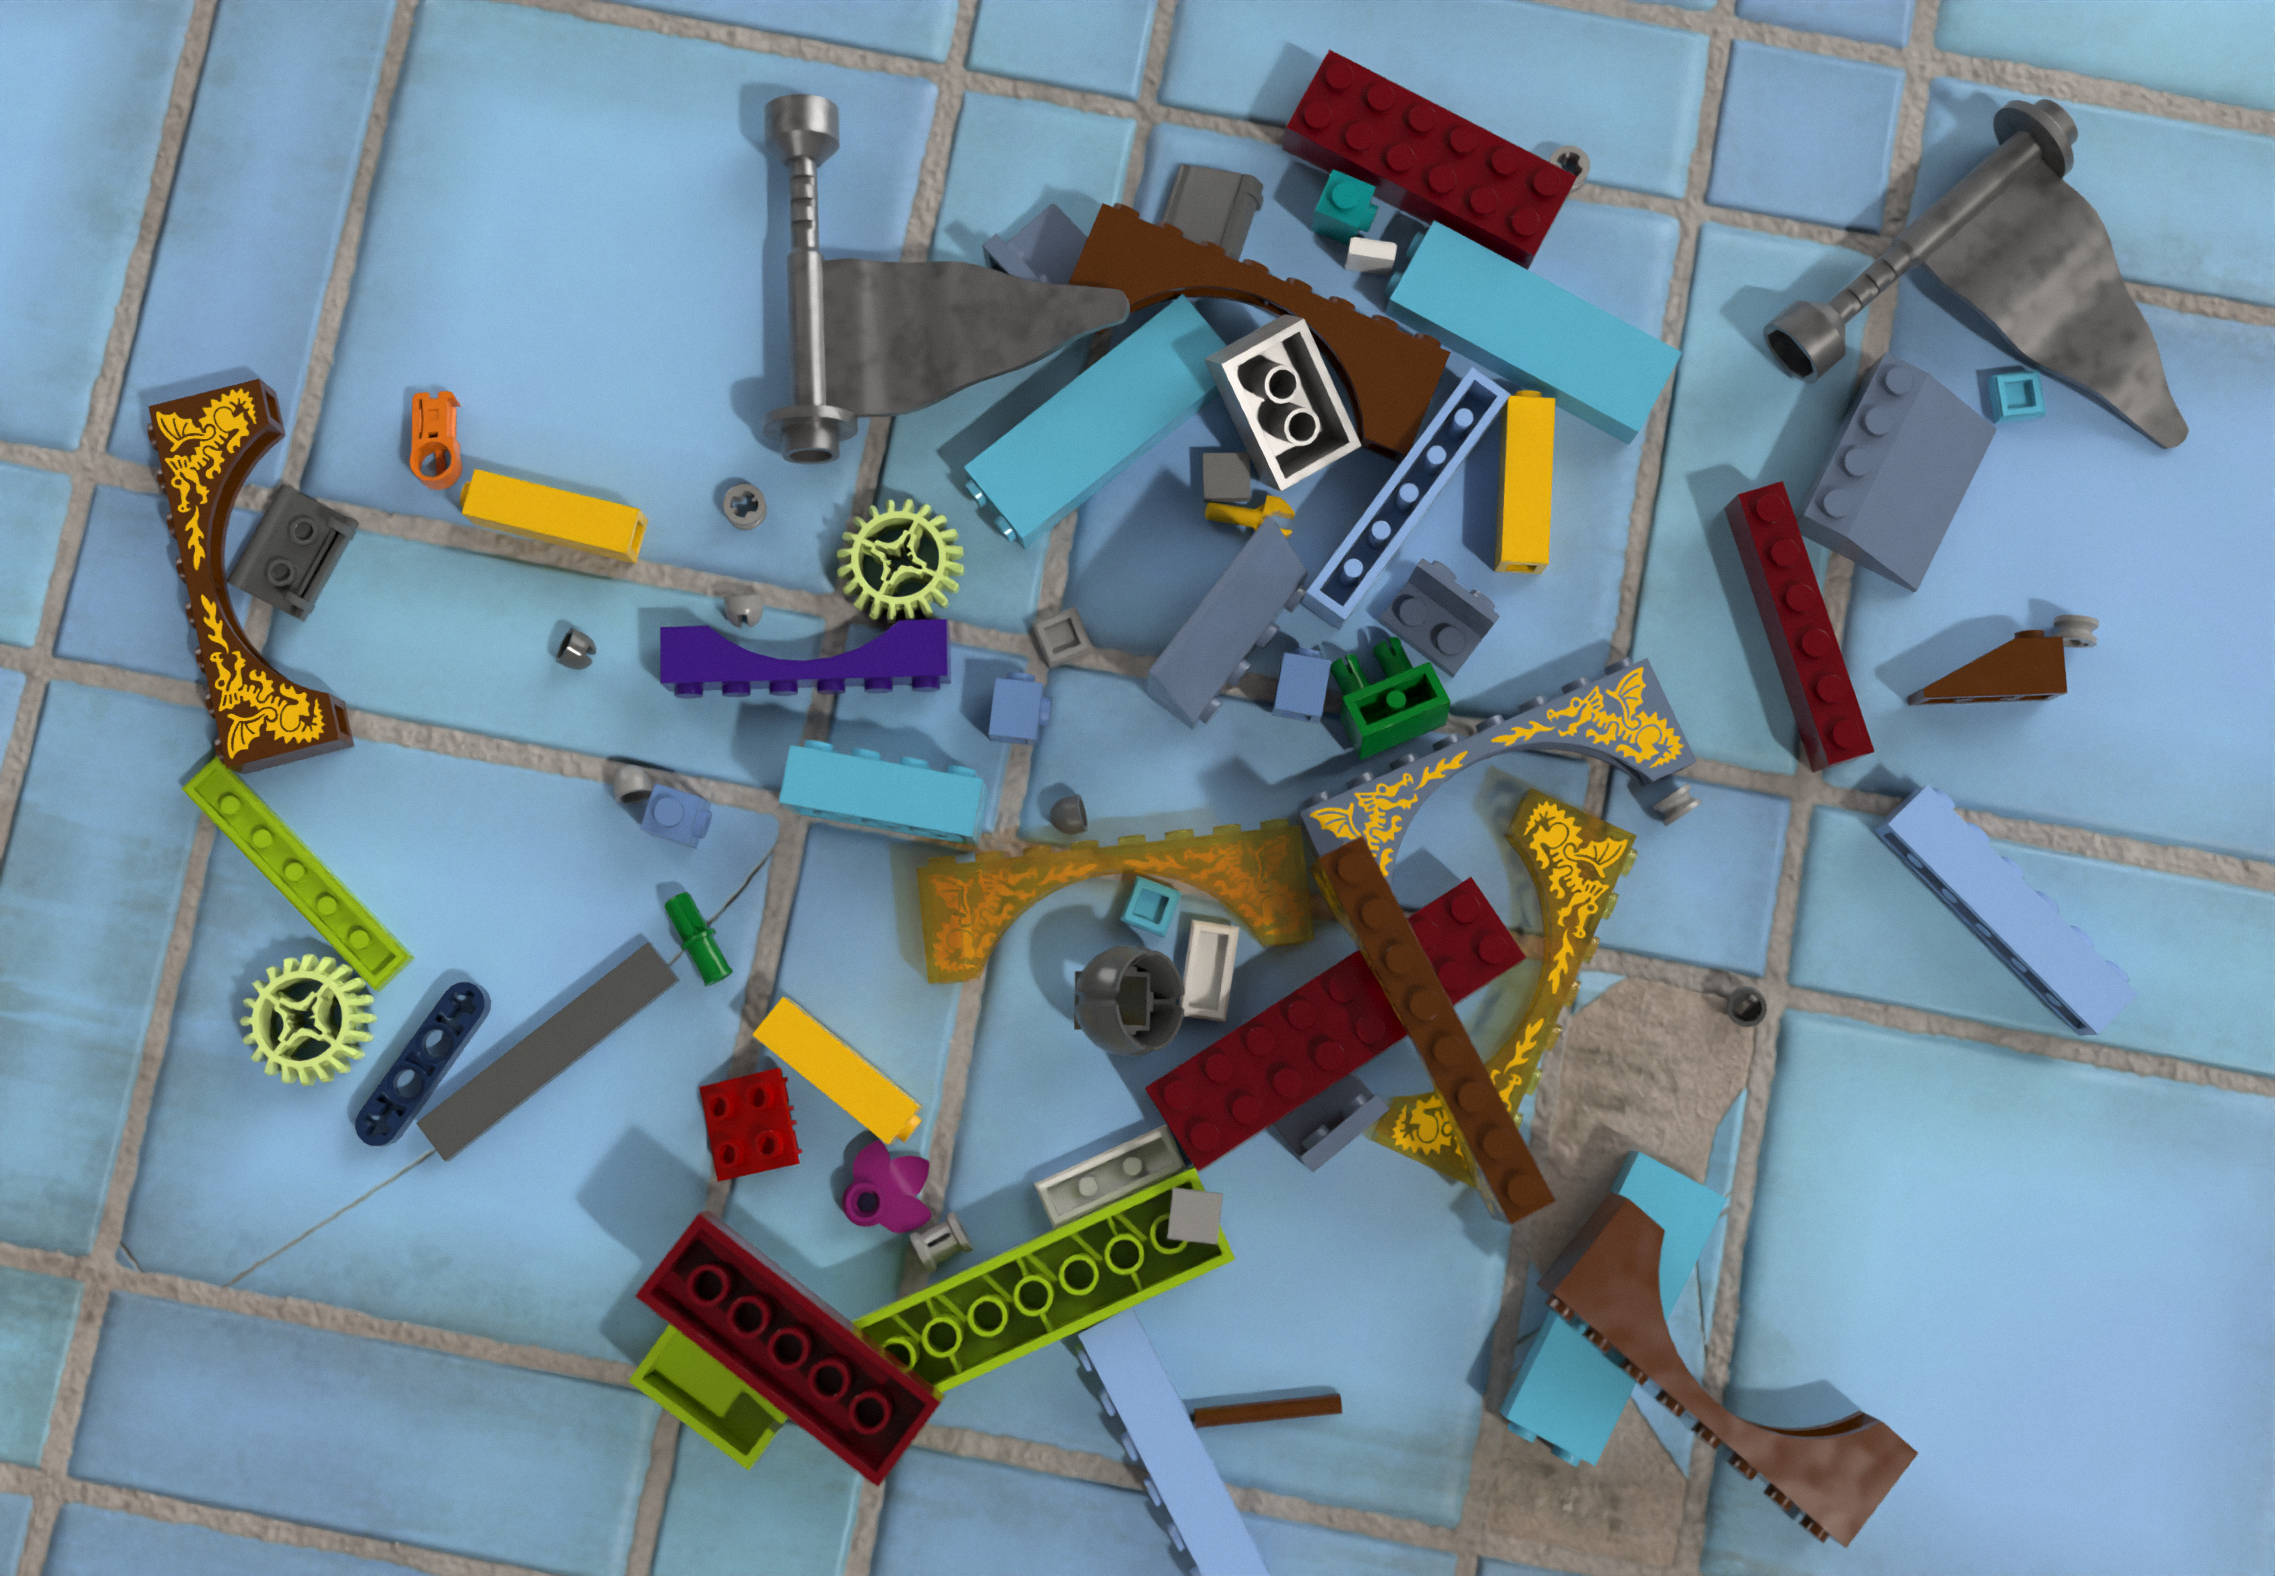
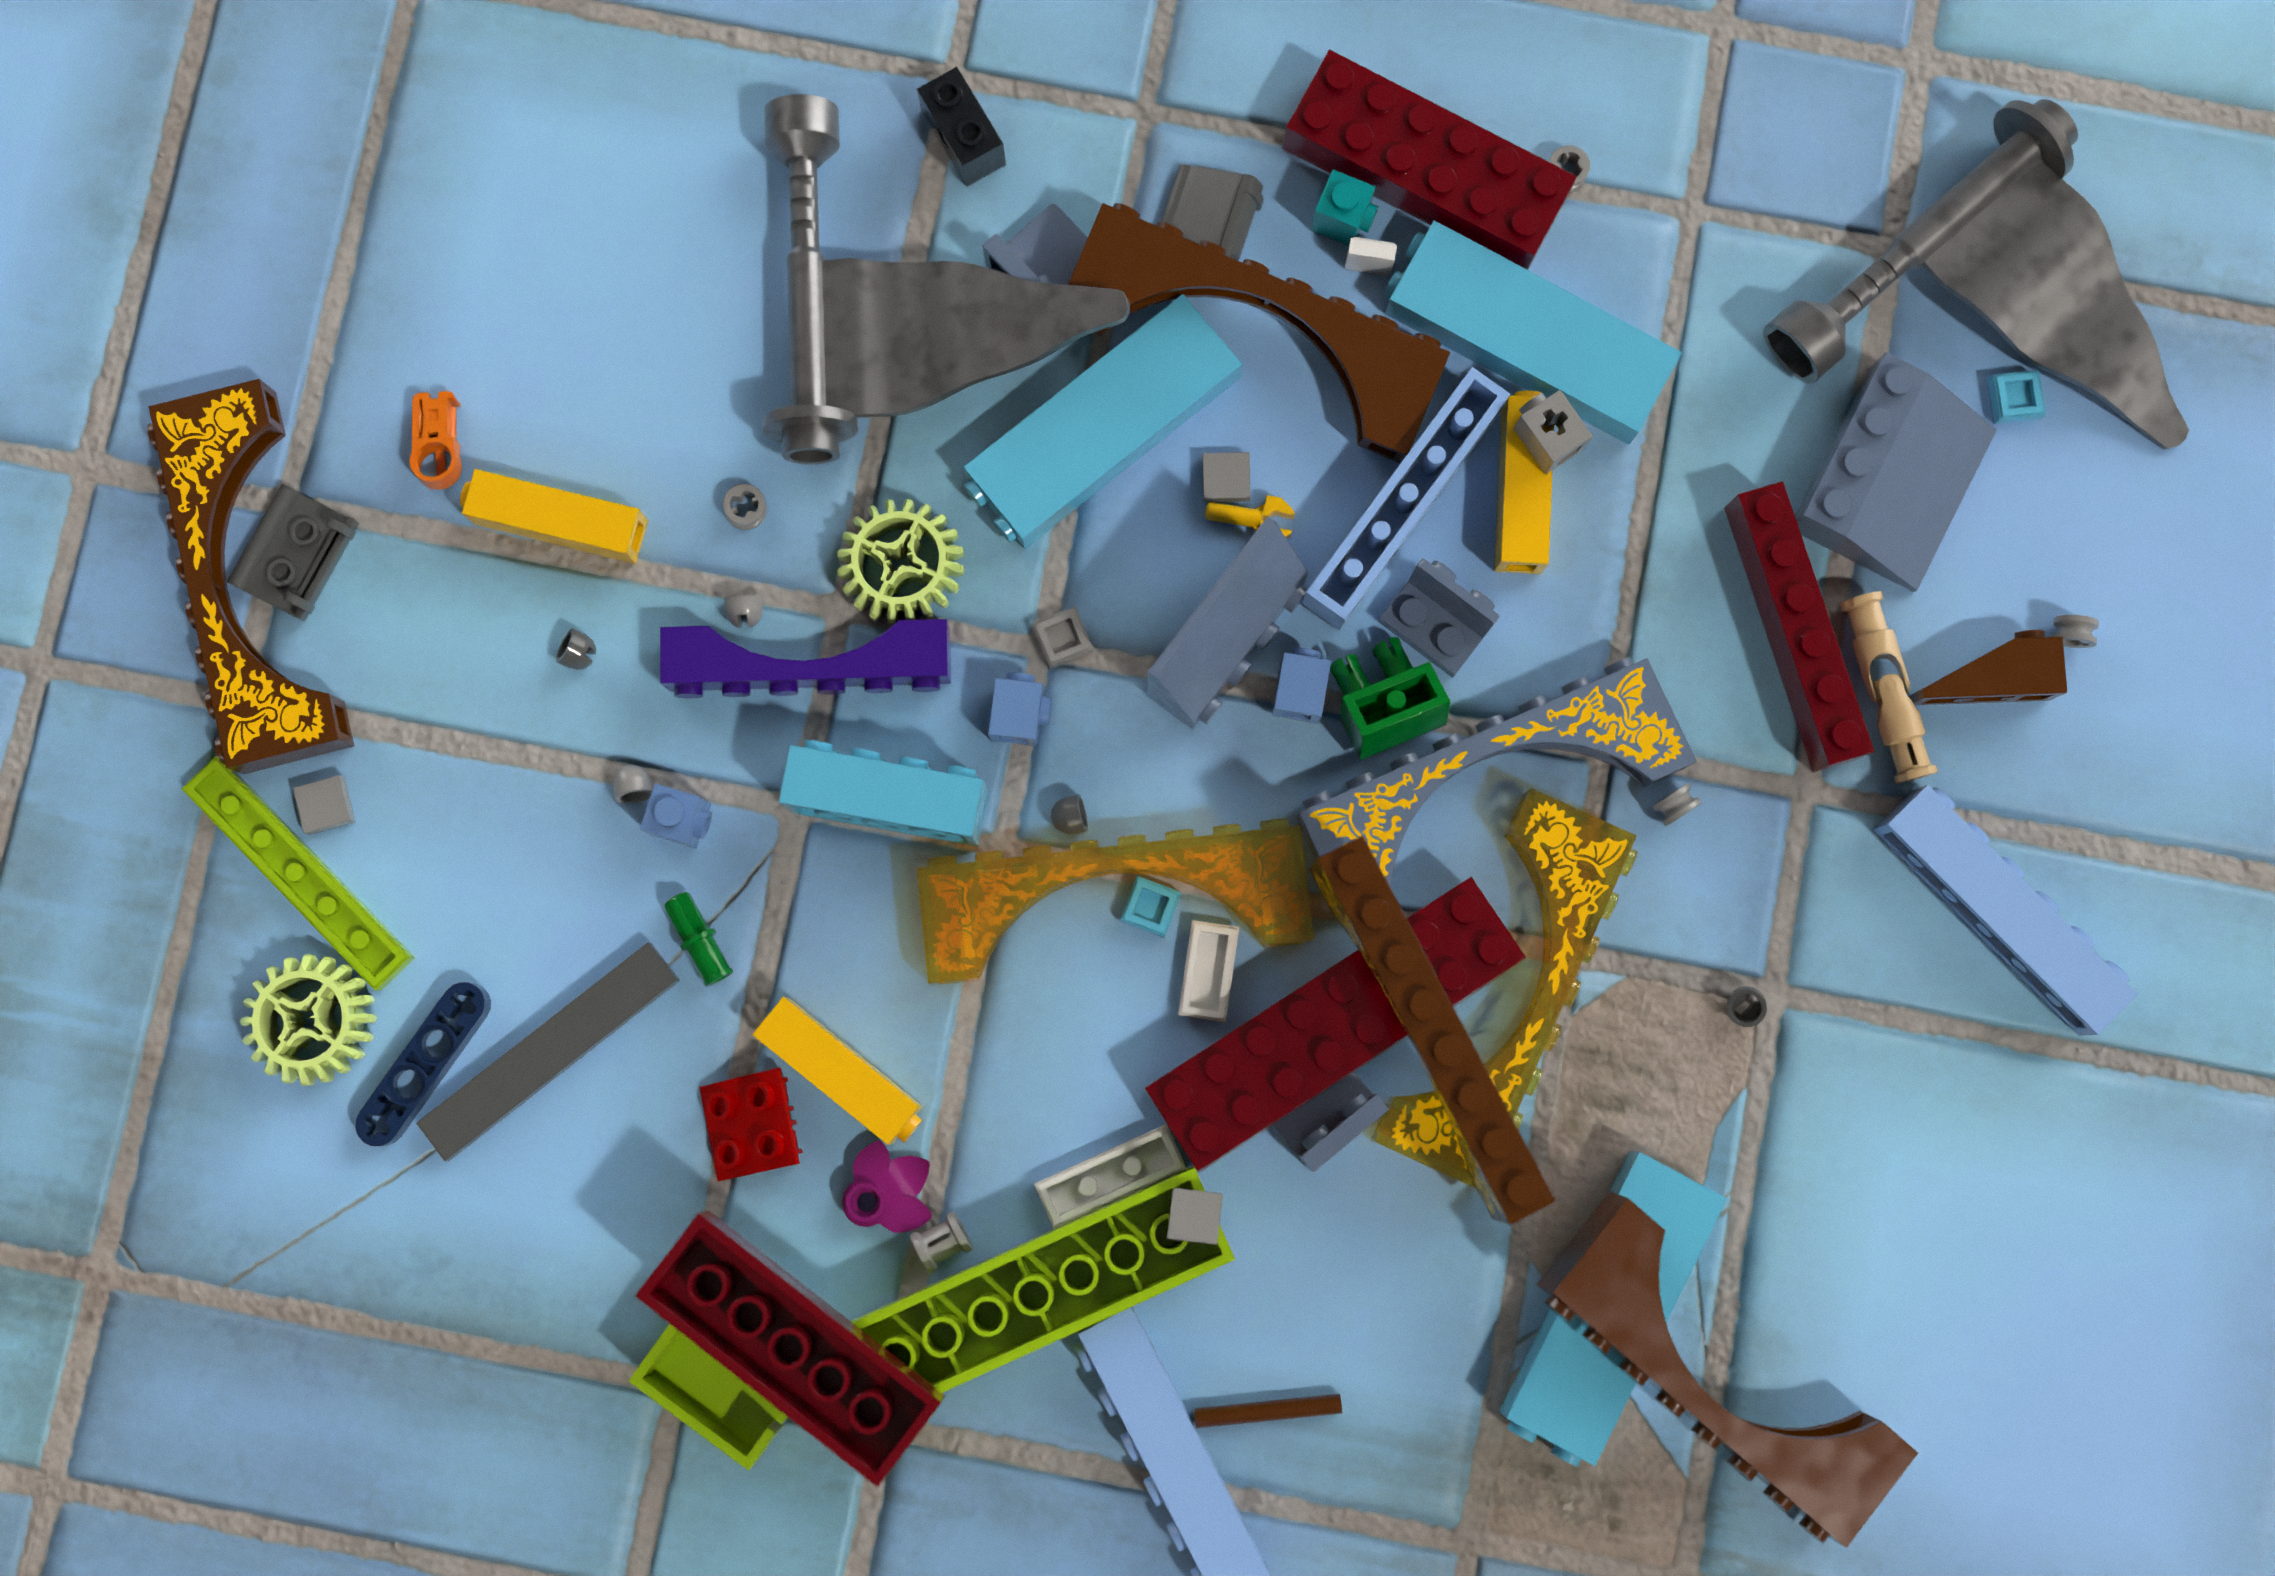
(324, 805): none -> light grey tile
(961, 126): none -> black brick
(1129, 1000): dark grey piece -> none
(1283, 402): light grey brick -> none
(1551, 448): none -> light grey brick
(1898, 718): none -> tan piece

